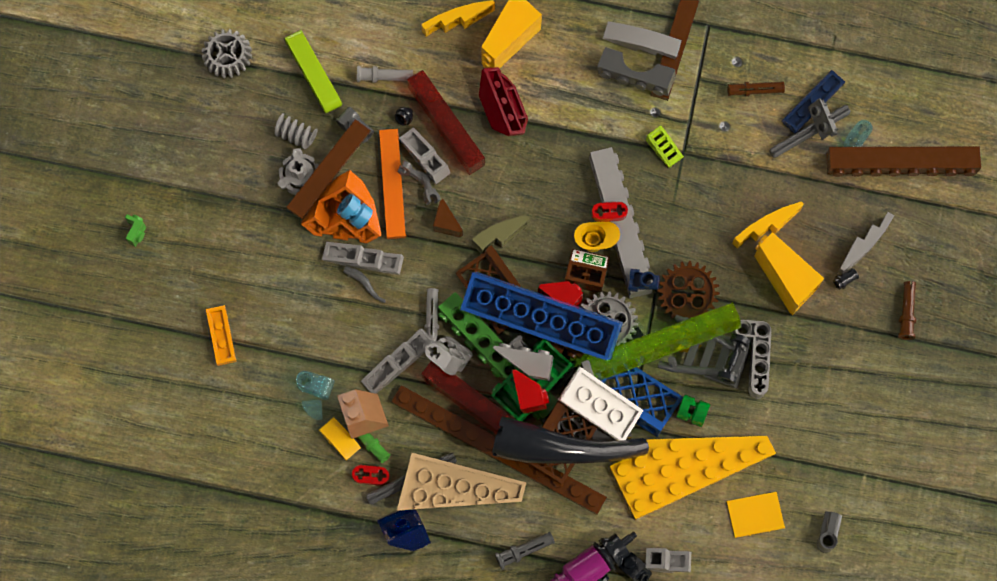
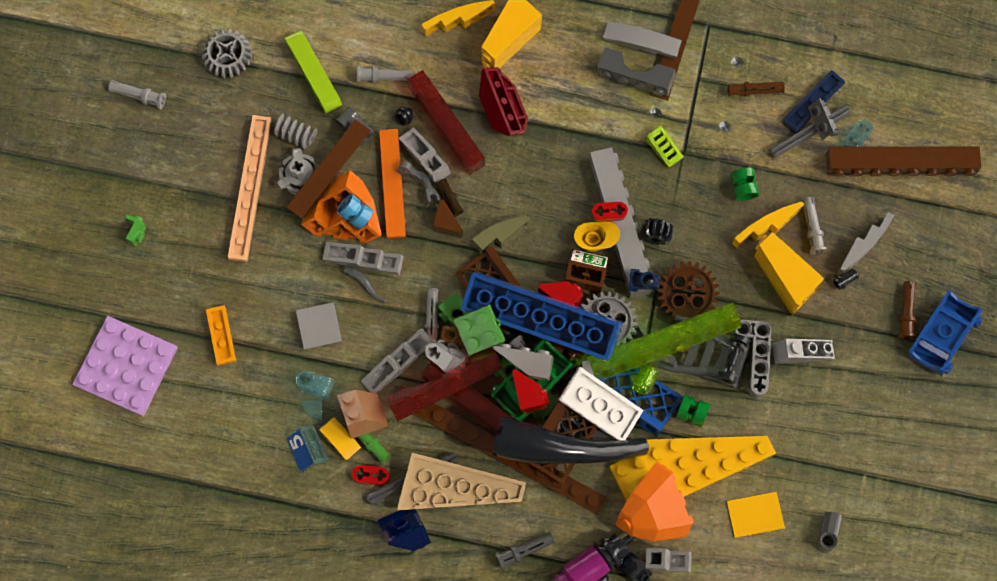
(125, 366): none -> lavender plate
(145, 95): none -> light grey pin
(249, 188): none -> light nougat plate
(306, 448): none -> panel
(318, 325): none -> light grey slope
(421, 396): none -> clear red arch
(446, 337): none -> clear orange plate
(449, 197): none -> dark brown pin
(479, 329): none -> bright green plate
(645, 379): none -> clear neon green brick
(656, 508): none -> orange brick
(657, 231): none -> black gear
(744, 183): none -> green wheel
(802, 350): none -> light grey slope
(814, 233): none -> light grey pin
(945, 334): none -> blue piece

